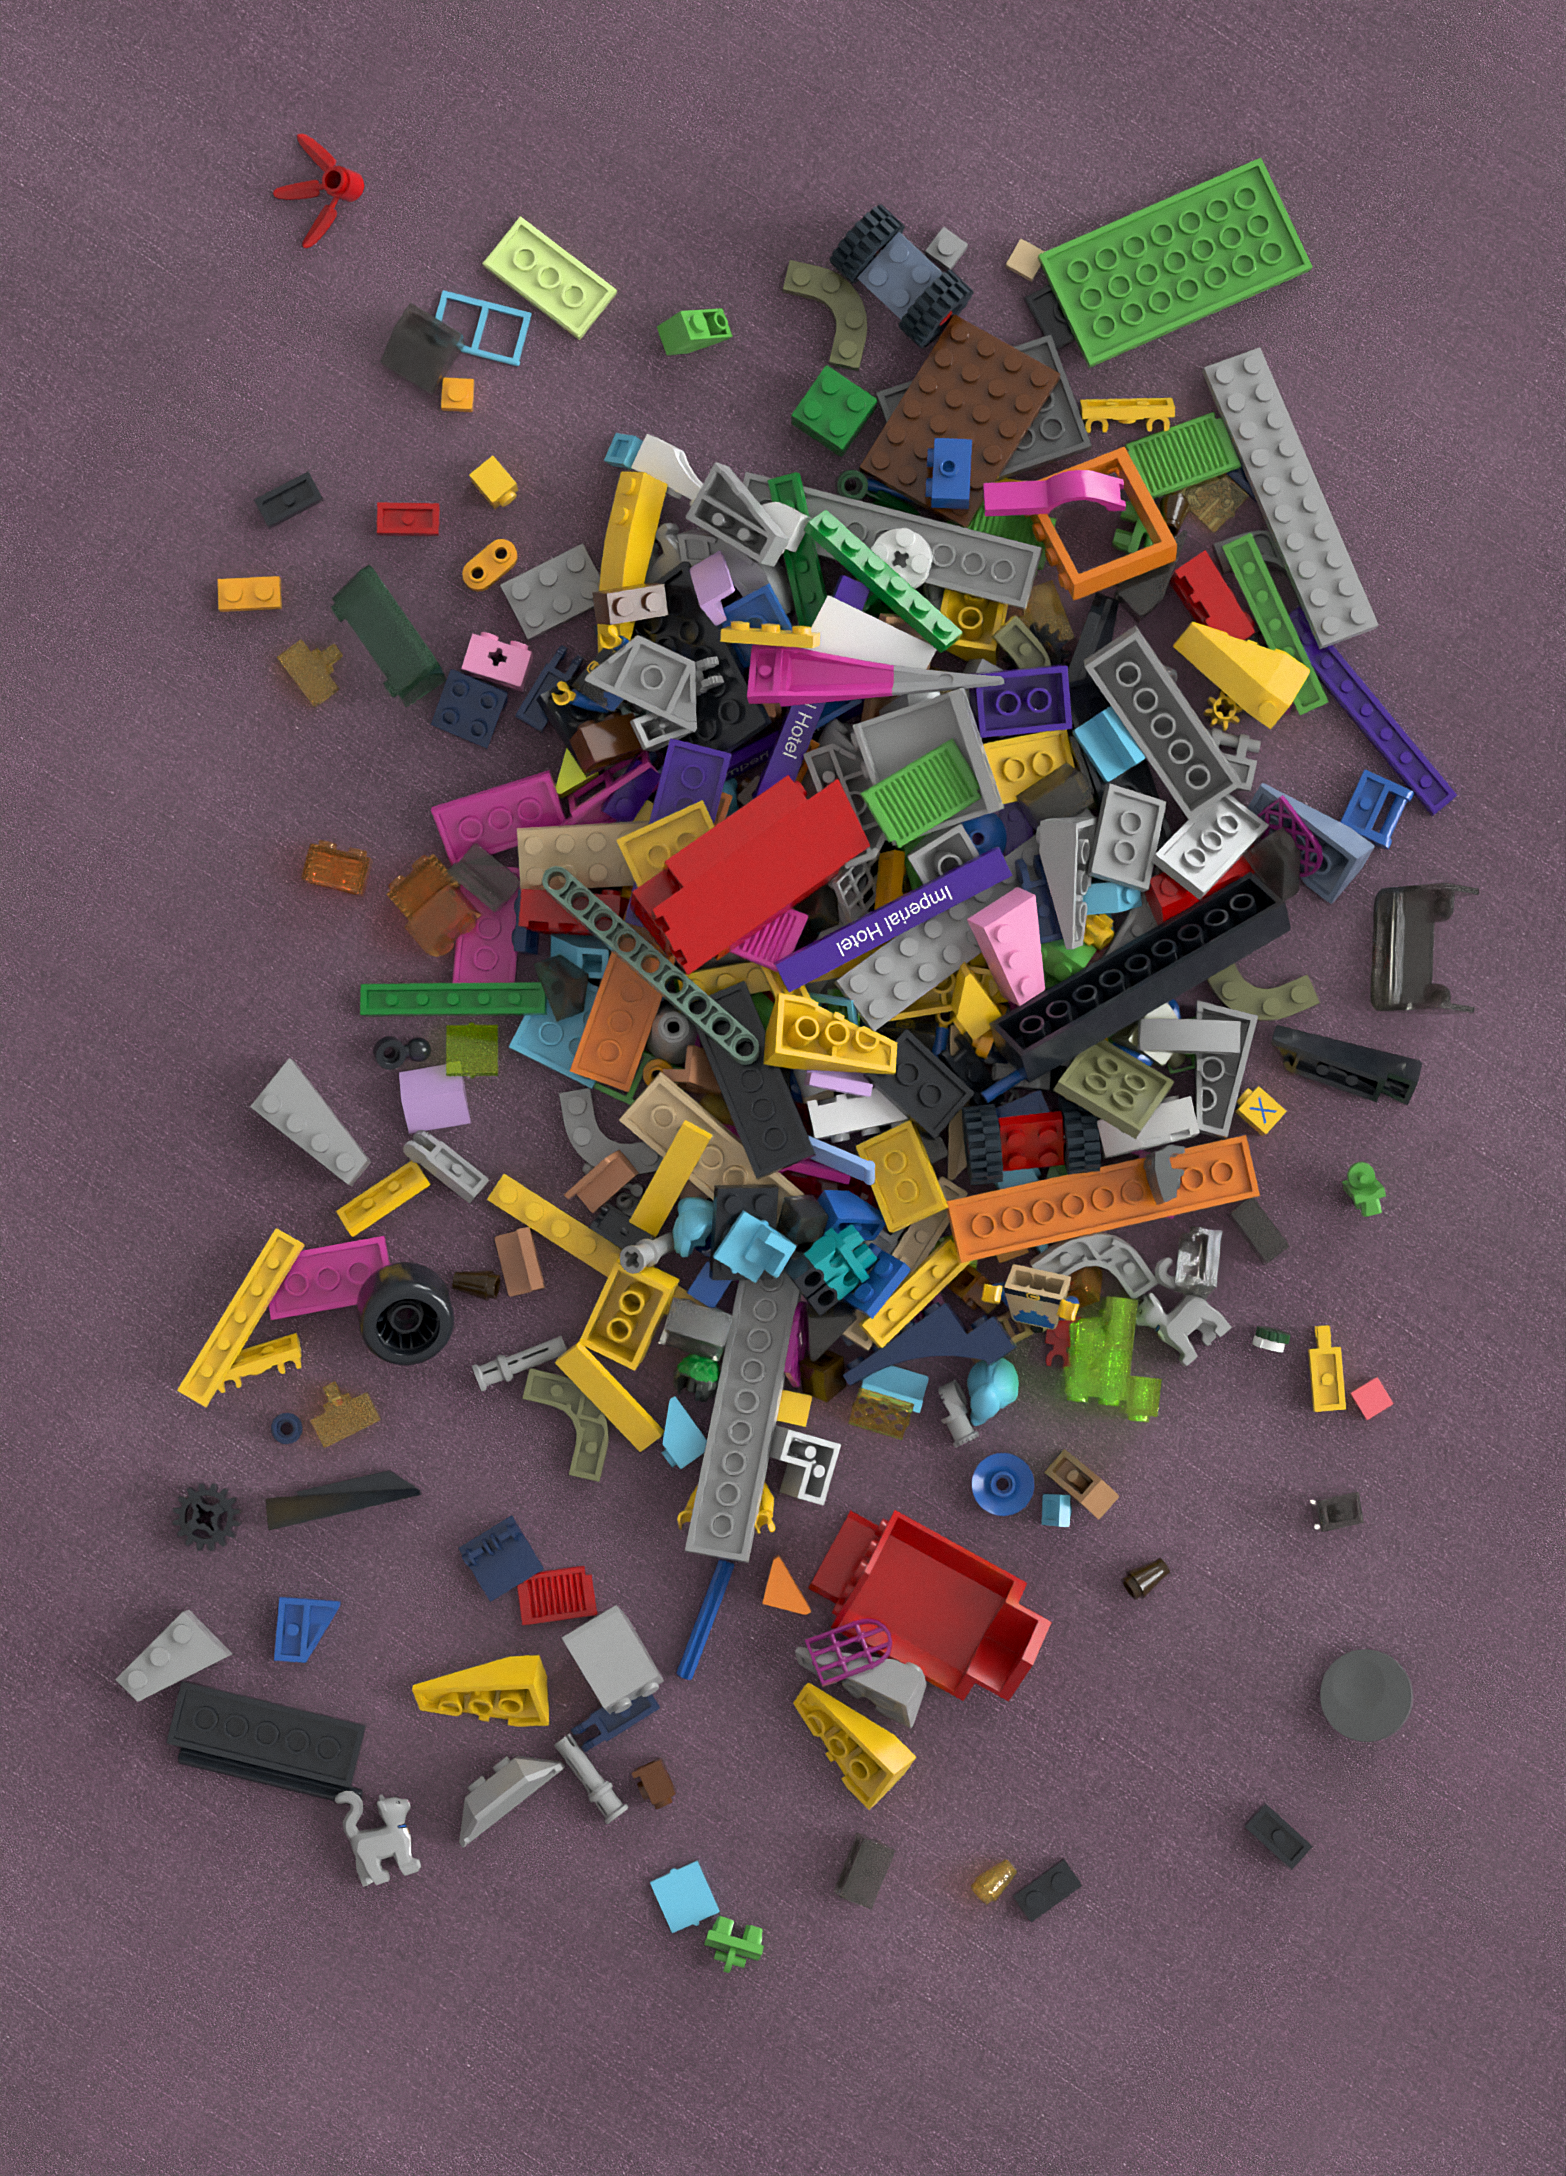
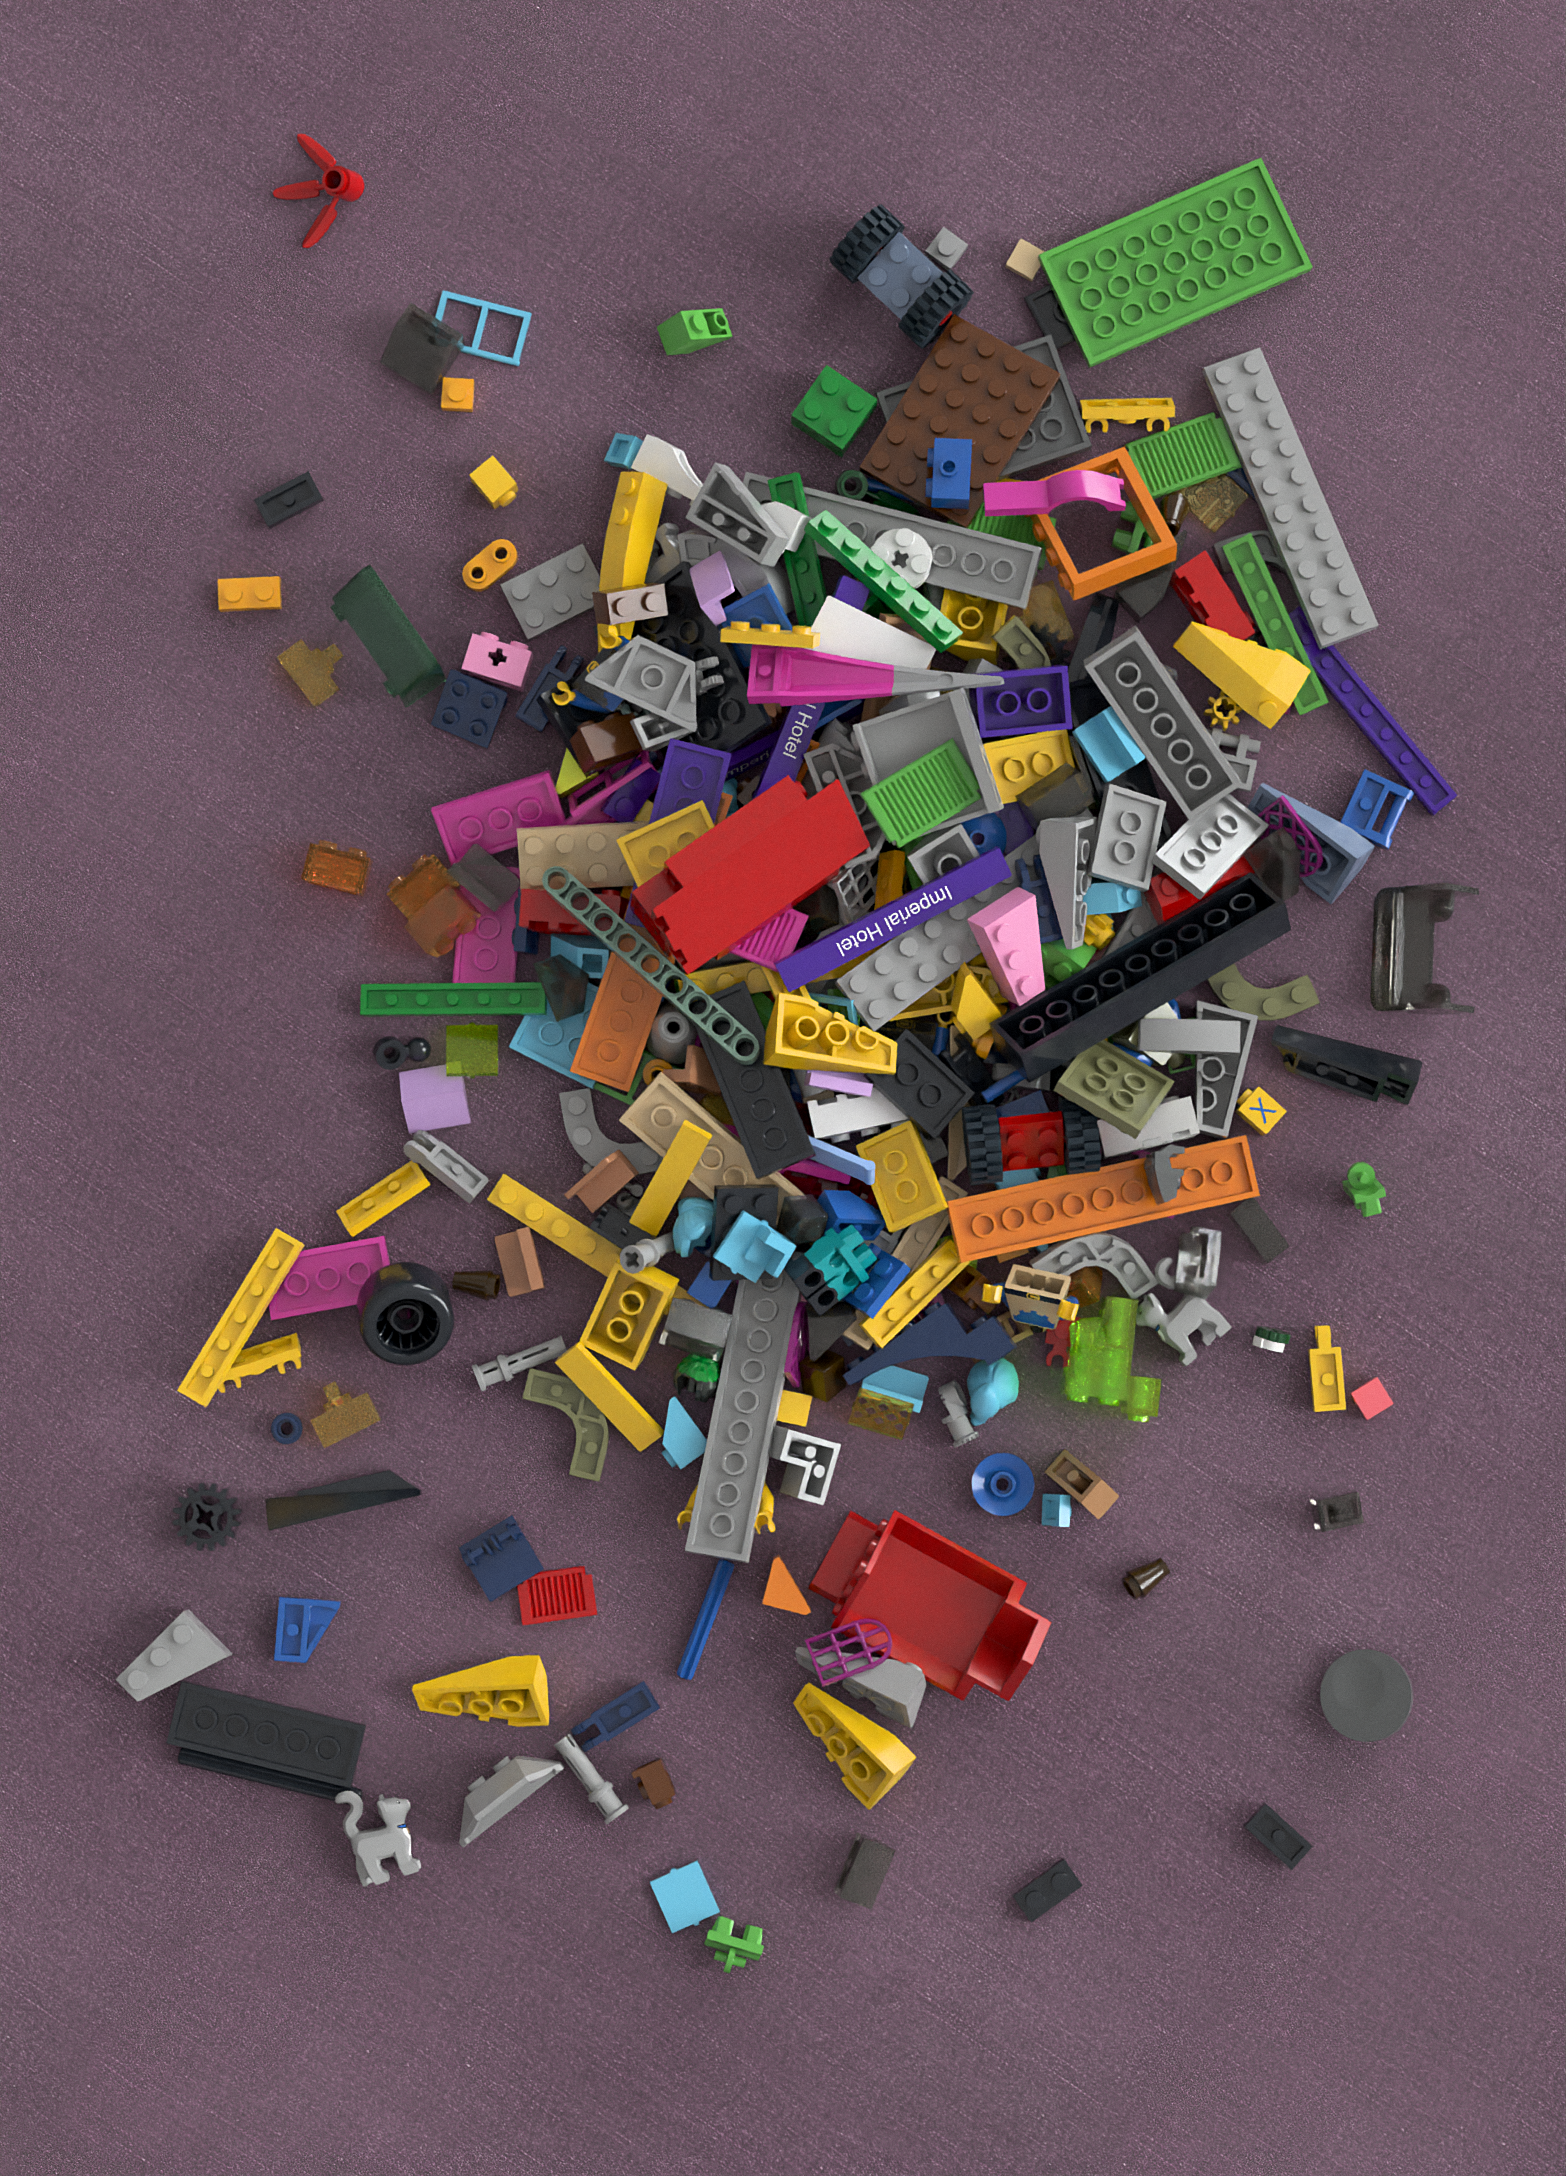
(305, 1118): light grey wedge -> none
(408, 519): red plate -> none
(549, 278): yellowish green tile -> none
(613, 1660): light grey slope -> none
(841, 300): olive plate -> none
(993, 1882): clear yellow cone -> none

